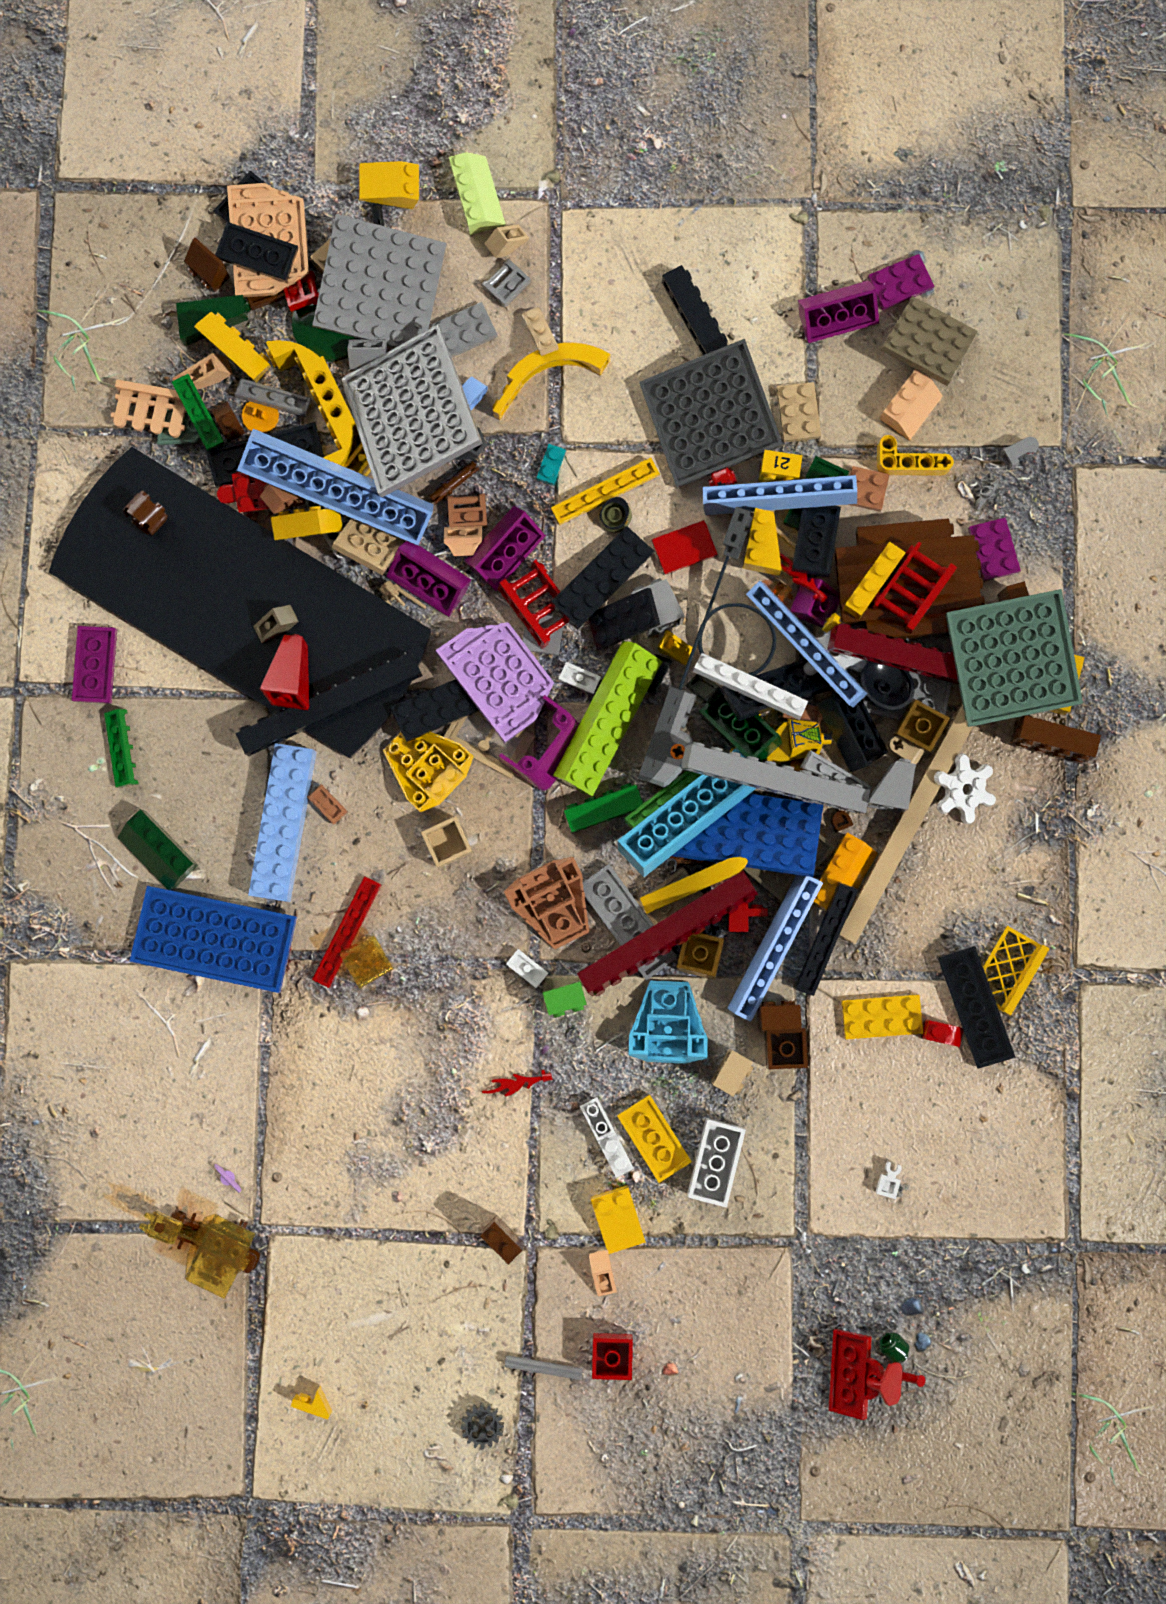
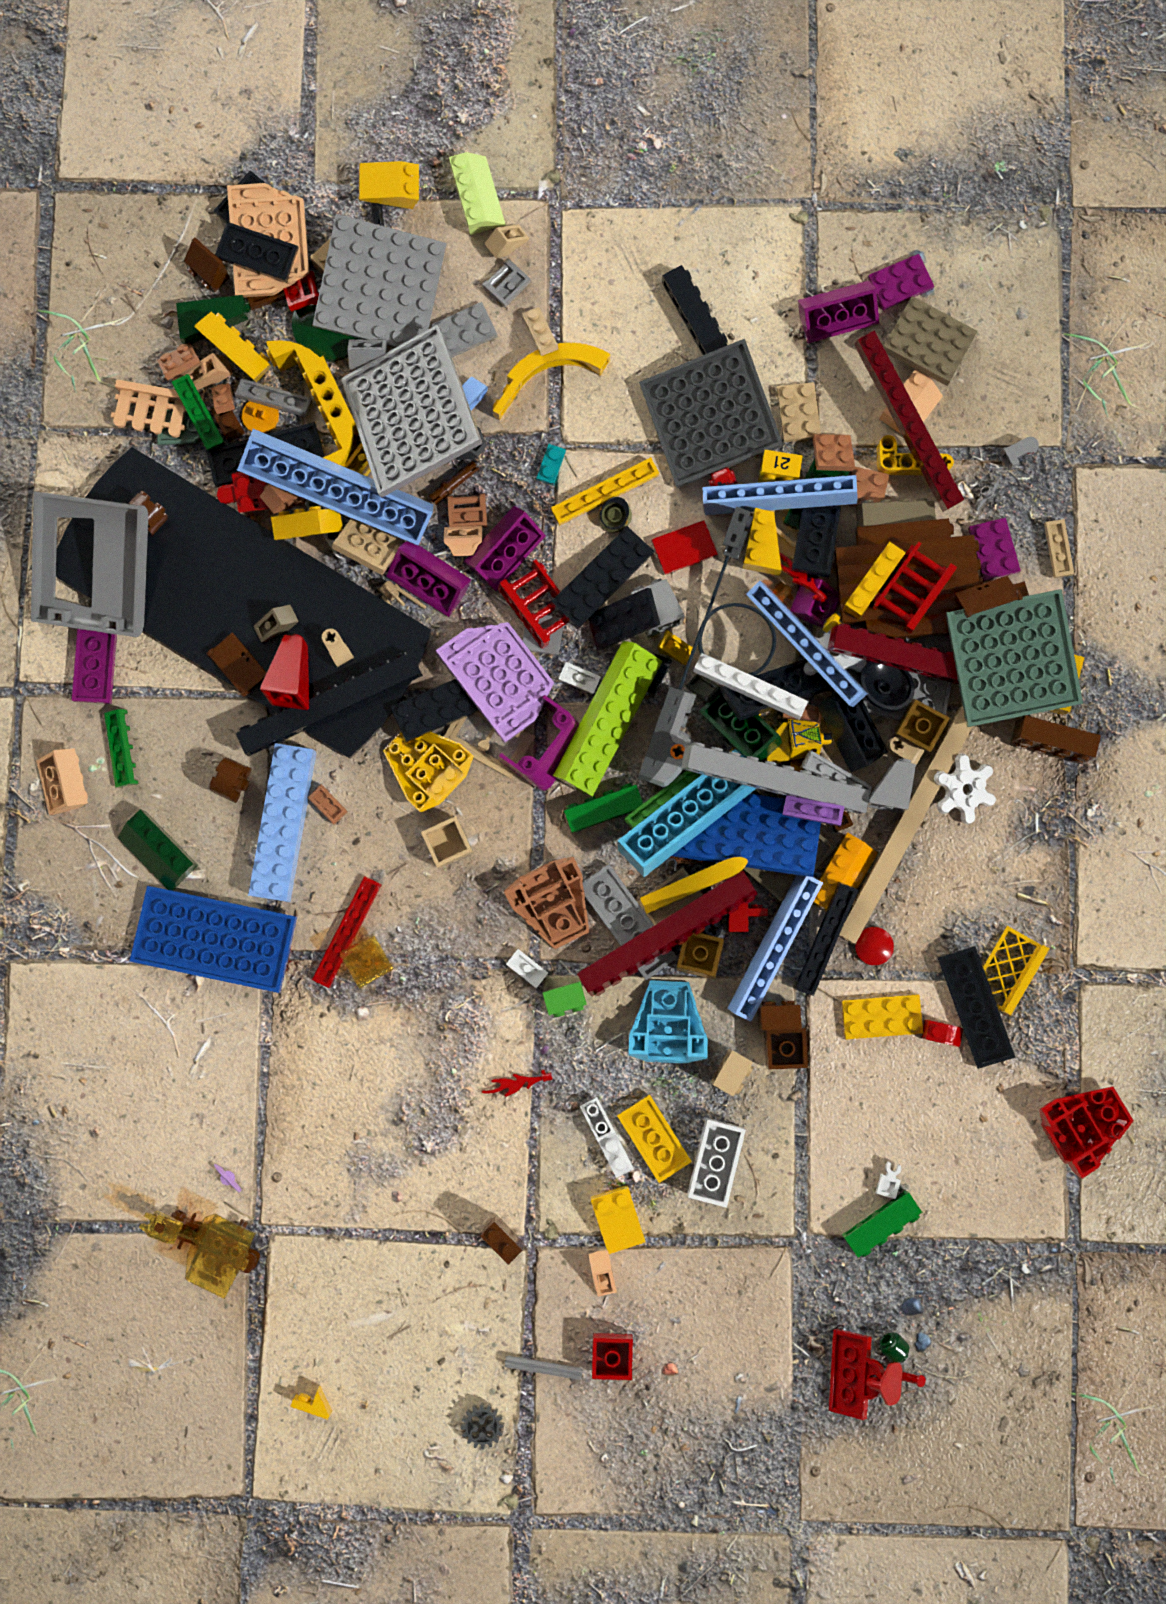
(62, 781): none -> light nougat slope
(117, 564): none -> light grey door
(178, 361): none -> nougat plate
(223, 398): none -> nougat plate
(230, 779): none -> reddish brown brick
(241, 670): none -> reddish brown door
(338, 649): none -> tan piece
(813, 810): none -> medium lavender plate
(833, 452): none -> nougat plate
(874, 946): none -> red dish
(882, 1223): none -> green brick
(894, 512): none -> dark tan brick
(908, 421): none -> dark red brick
(981, 598): none -> reddish brown door
(1059, 548): none -> tan plate
(1085, 1127): none -> red wedge

